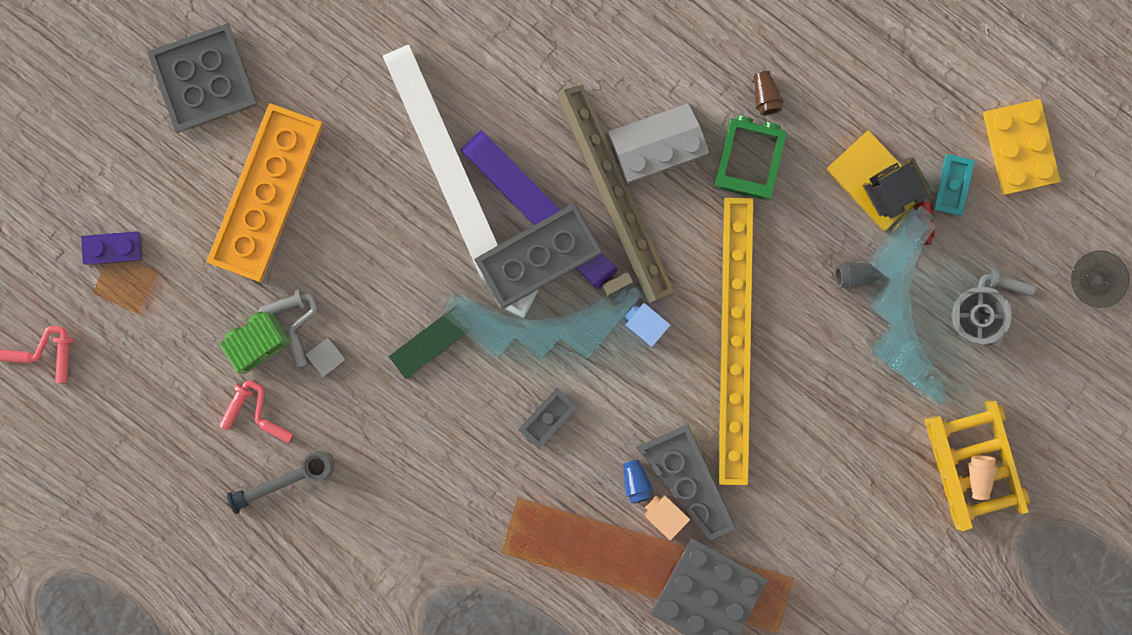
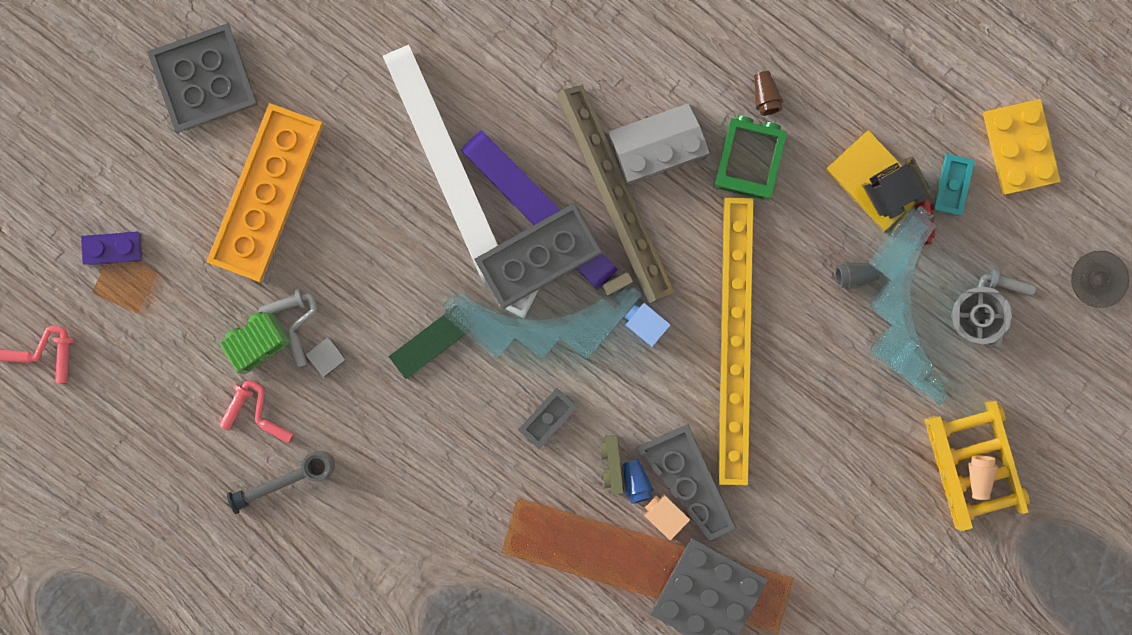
(613, 477): none -> olive plate

